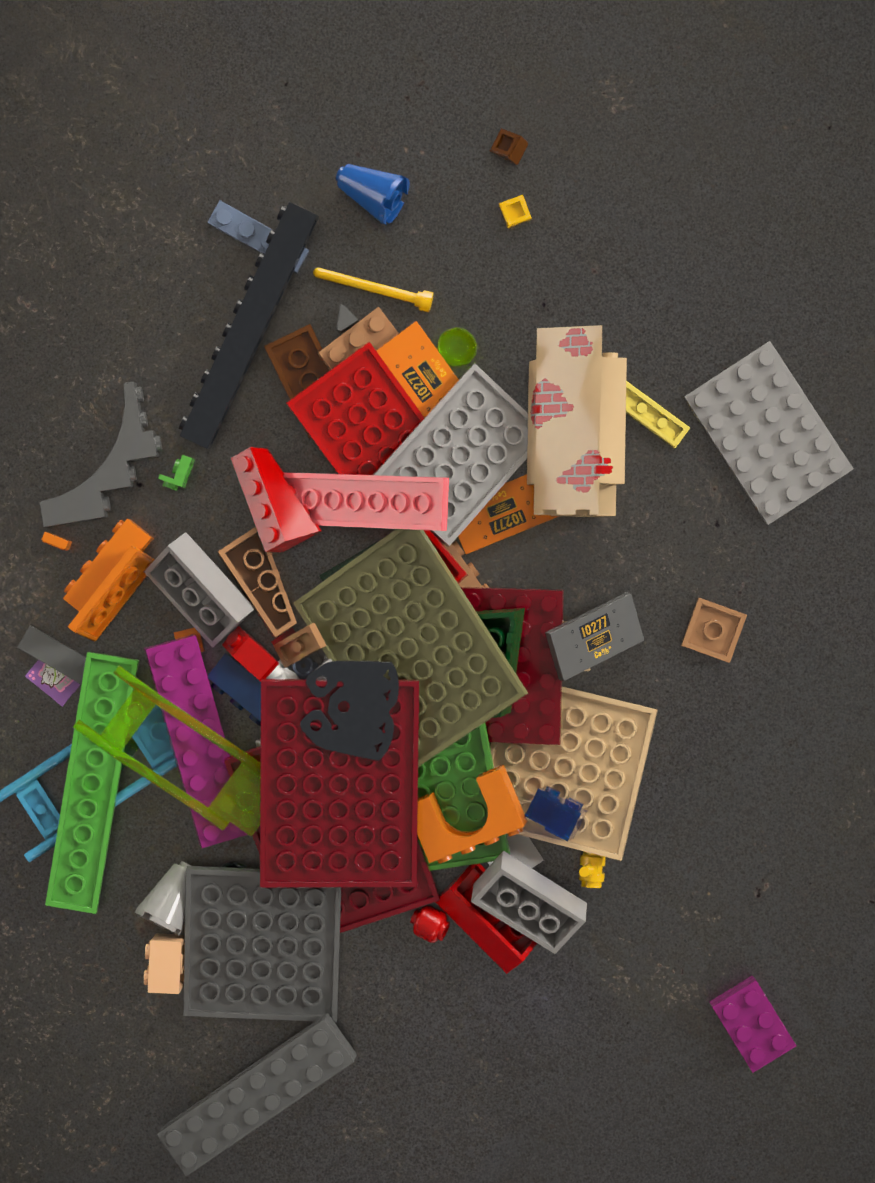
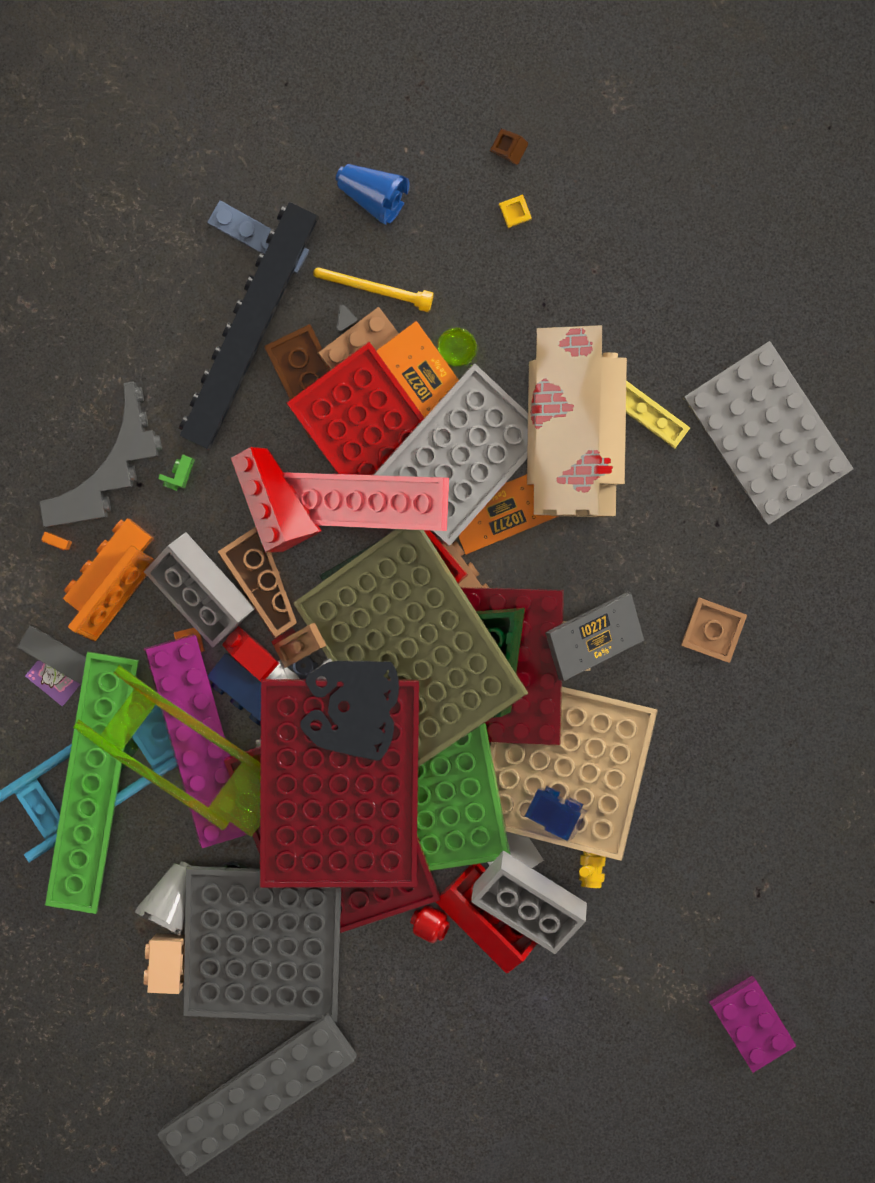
(504, 817): orange arch -> none

